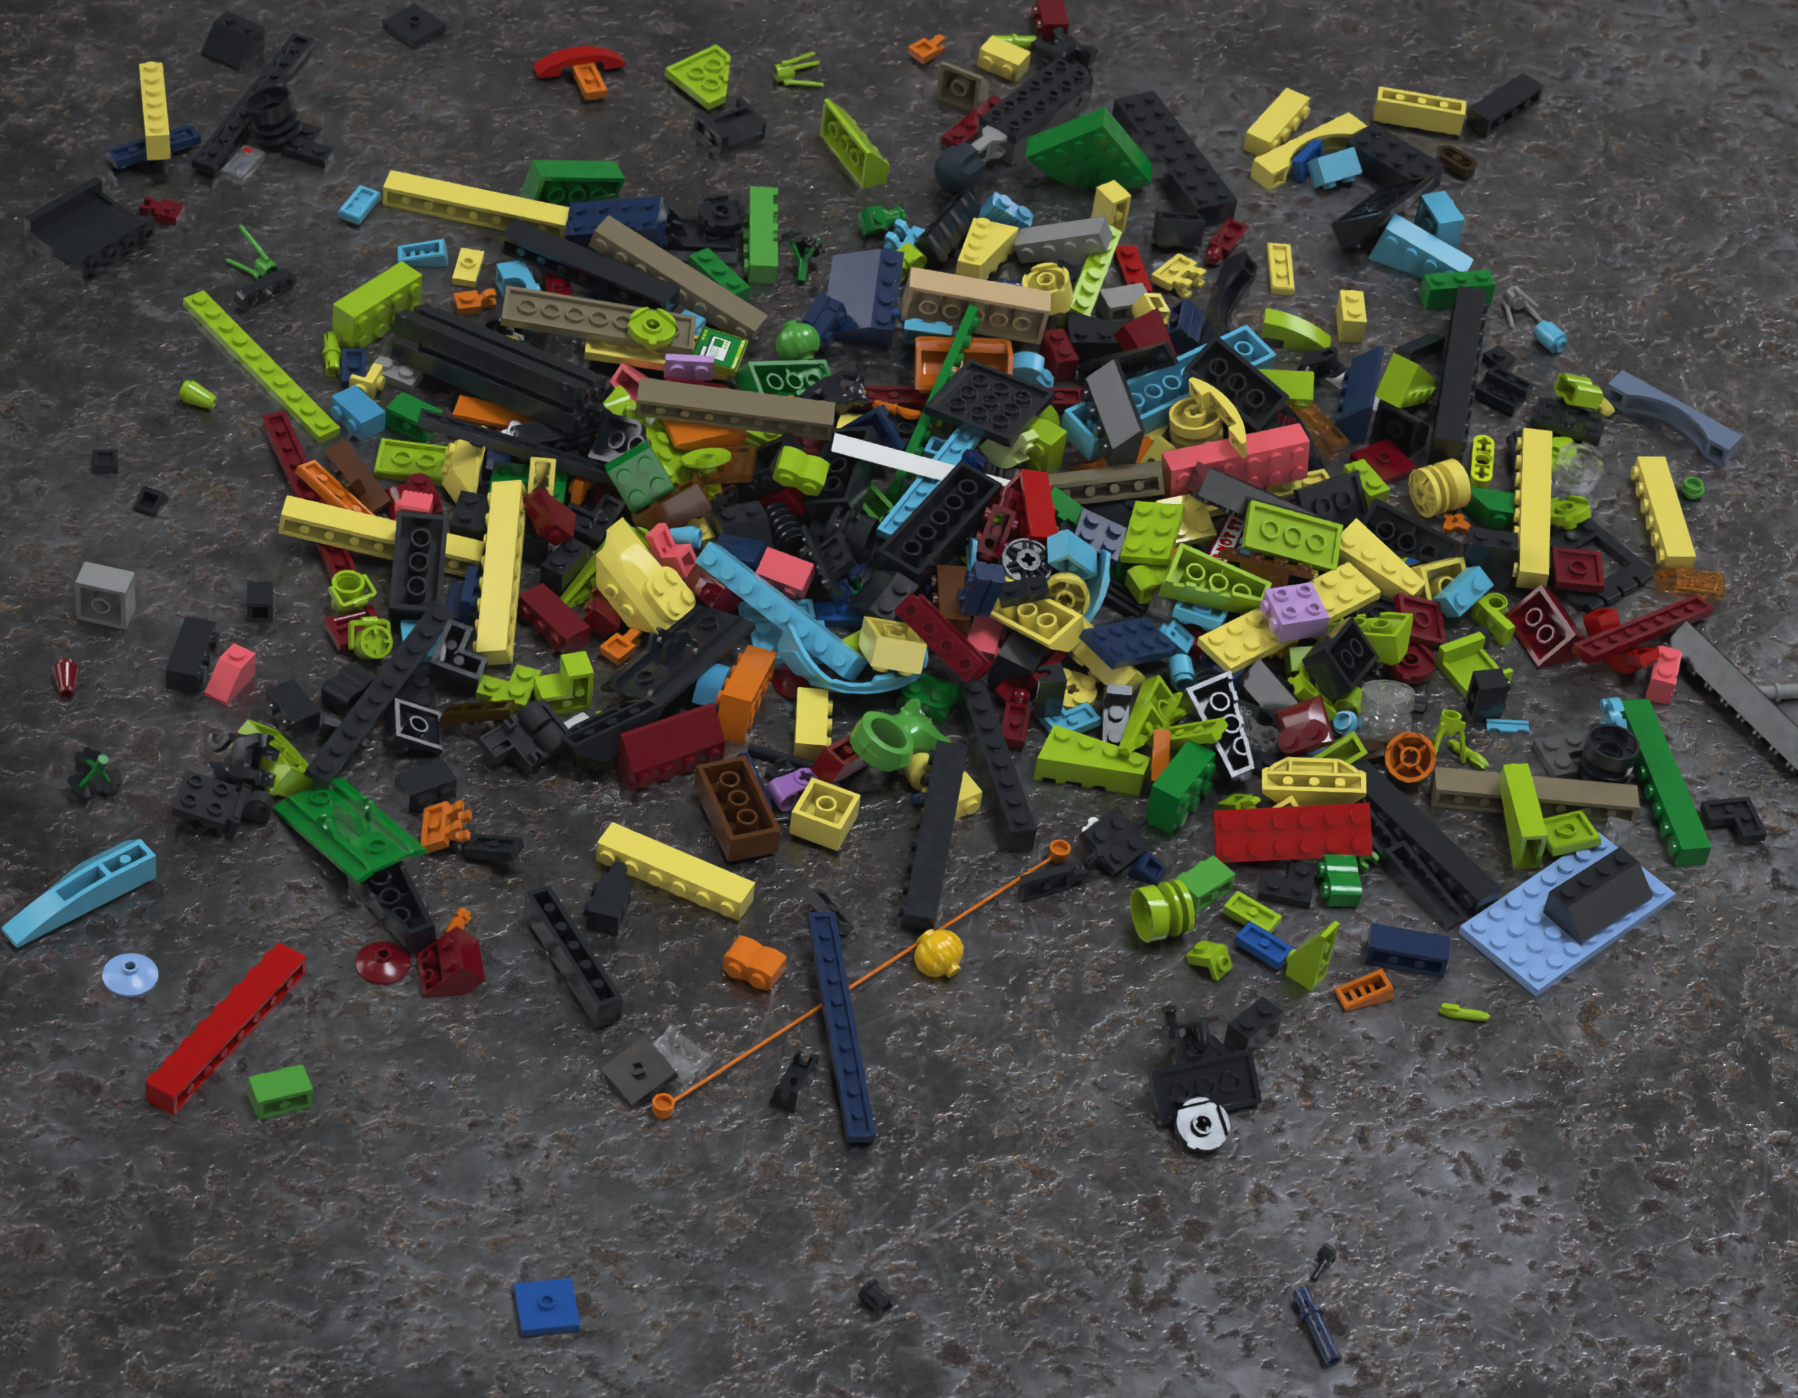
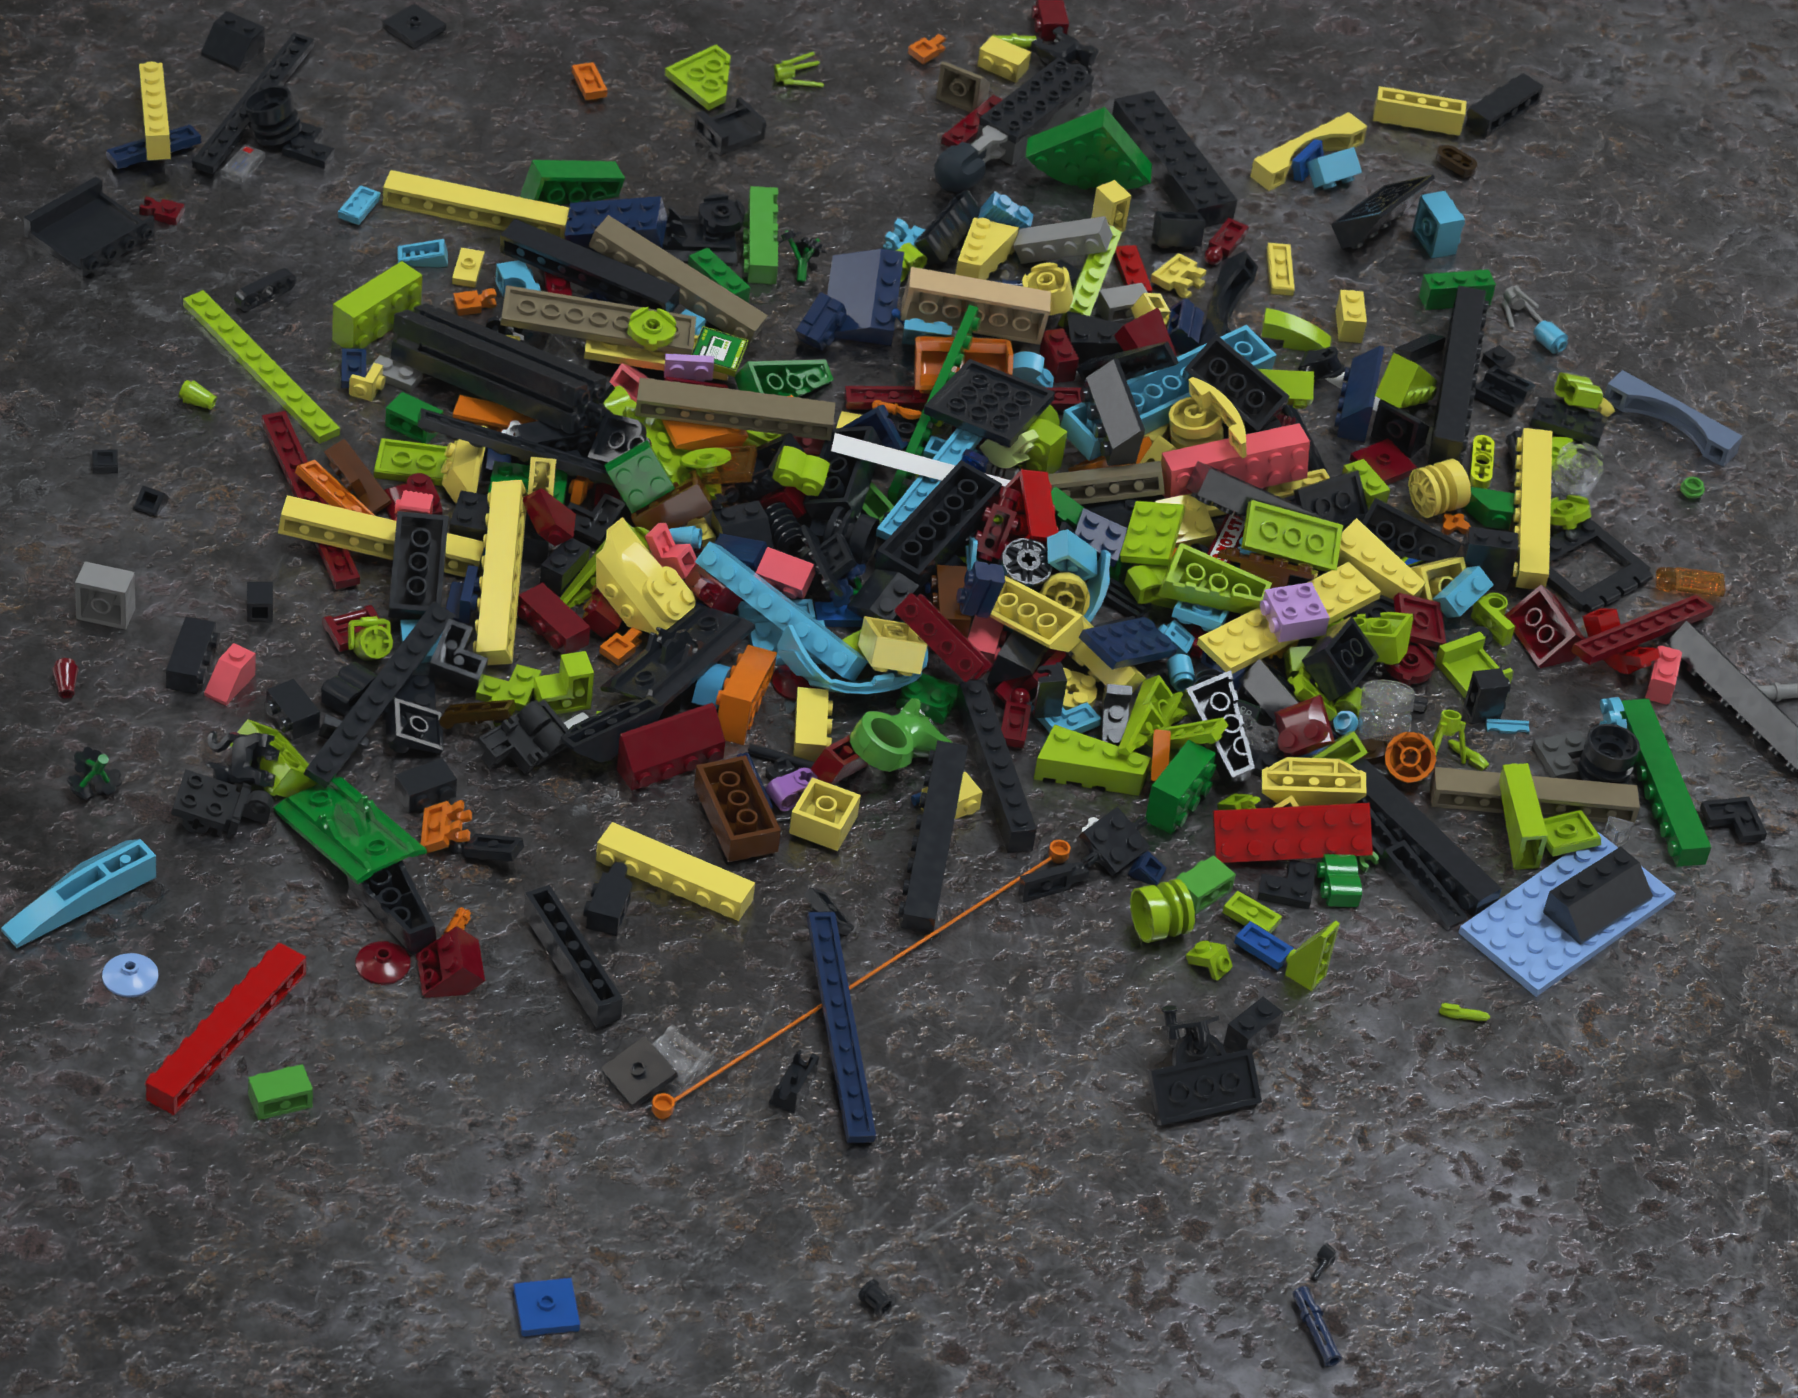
(263, 265): bright green plant -> none
(331, 354): lime pin -> none
(349, 591): lime piece -> none
(357, 413): dark azure brick -> none
(551, 64): red slope -> none
(754, 963): orange brick -> none
(797, 341): bright green plant -> none
(830, 390): black animal -> none
(852, 146): lime slope -> none
(878, 219): green connector -> none
(917, 769): light yellow head -> none
(938, 953): yellow plant -> none
(1024, 591): black plate -> none
(1161, 610): clear brick -> none
(1193, 1138): plate -> none
(1277, 122): light yellow brick -> none
(1322, 427): clear orange tile -> none
(1376, 978): orange slope -> none
(1391, 160): black brick -> none
(1407, 950): dark blue brick -> none
(1416, 251): medium azure wedge -> none
(1577, 569): dark red plate -> none
(1663, 513): light yellow brick -> none

